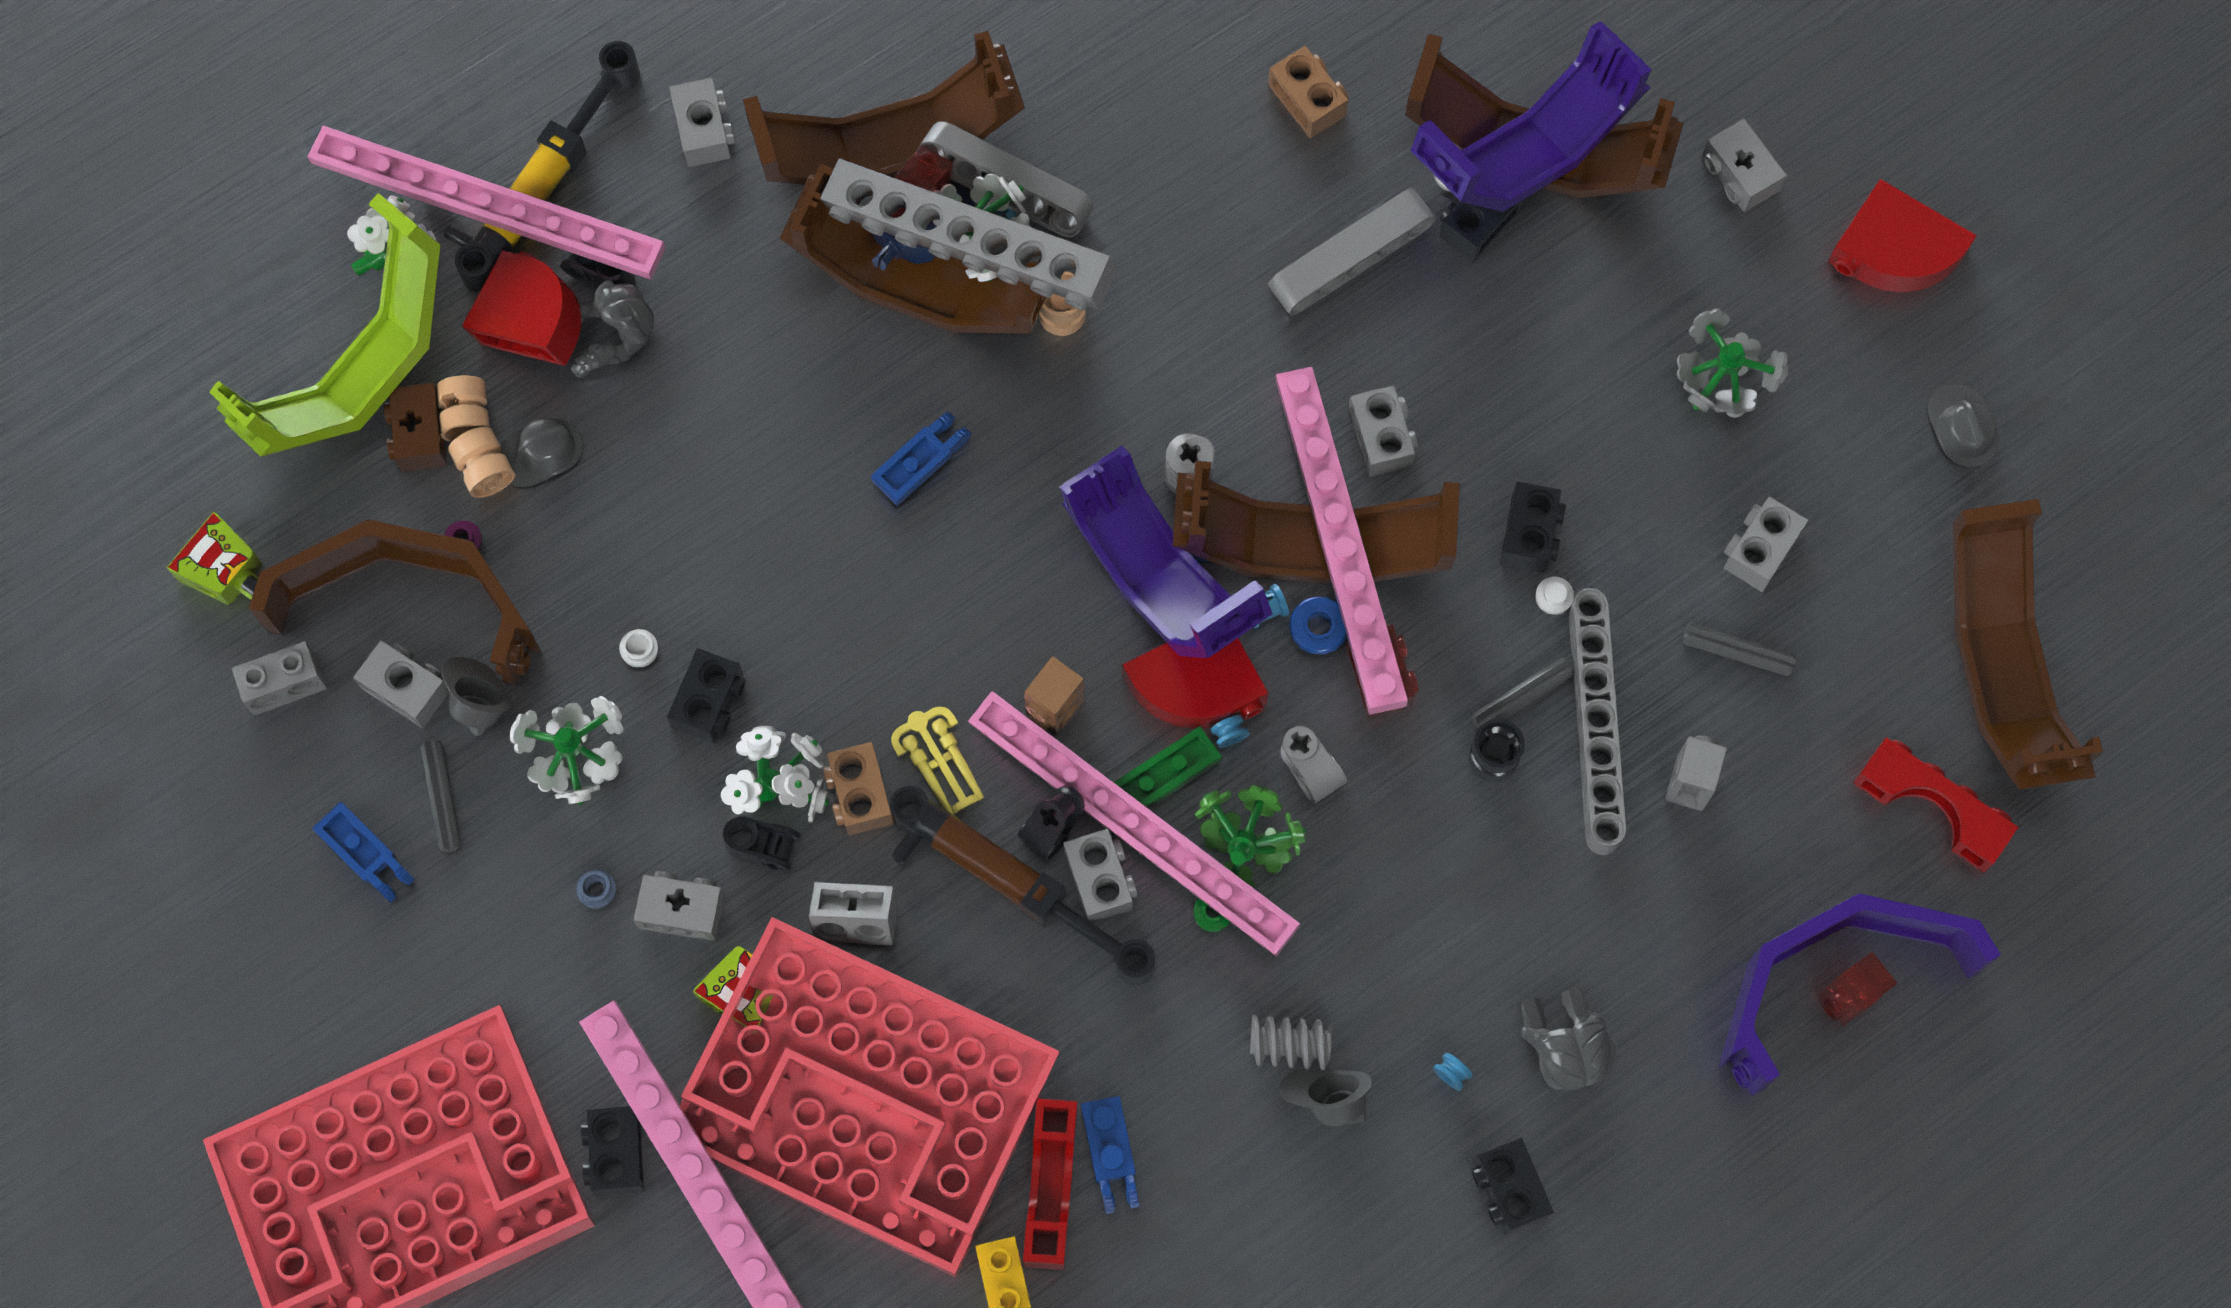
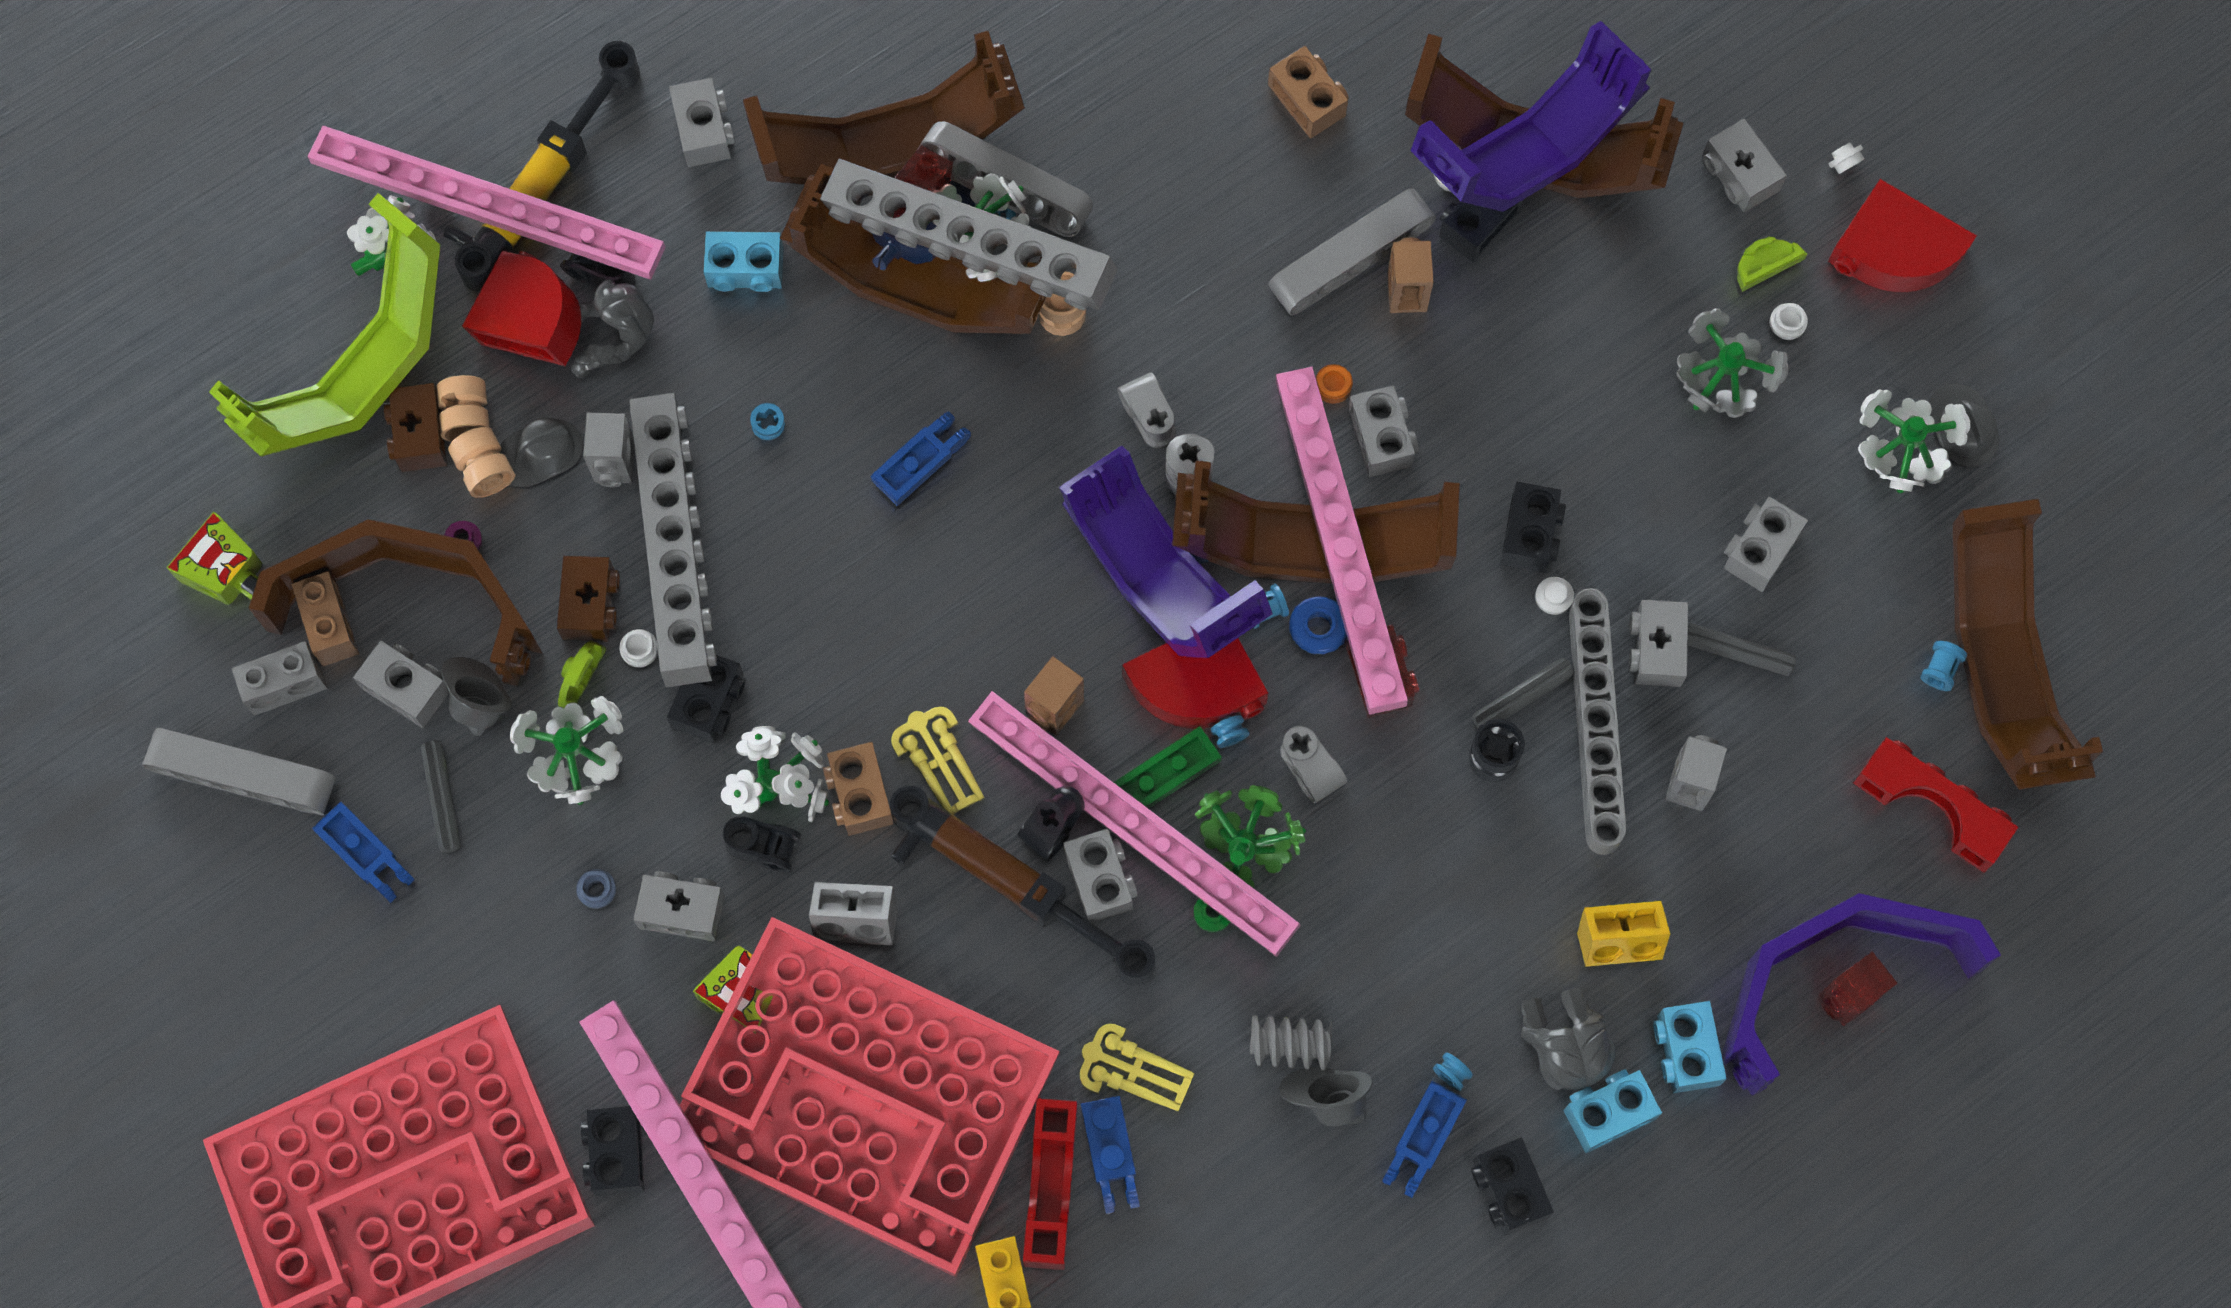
(239, 771): none -> light grey beam
(325, 619): none -> medium nougat brick
(578, 580): none -> reddish brown brick
(579, 671): none -> lime plate
(609, 448): none -> light grey brick
(678, 663): none -> light grey brick
(745, 251): none -> medium azure brick
(763, 411): none -> dark azure bush
(1093, 1053): none -> light yellow piece
(1146, 406): none -> light grey piece
(1334, 383): none -> orange tile
(1410, 276): none -> medium nougat brick
(1426, 1134): none -> blue hinge
(1616, 1118): none -> medium azure brick
(1623, 933): none -> yellow brick
(1668, 623): none -> light grey brick
(1701, 1047): none -> medium azure brick
(1766, 259): none -> lime plate
(1788, 321): none -> white plate
(1846, 157): none -> white plate
(1912, 426): none -> white plant
(1943, 665): none -> dark azure bush

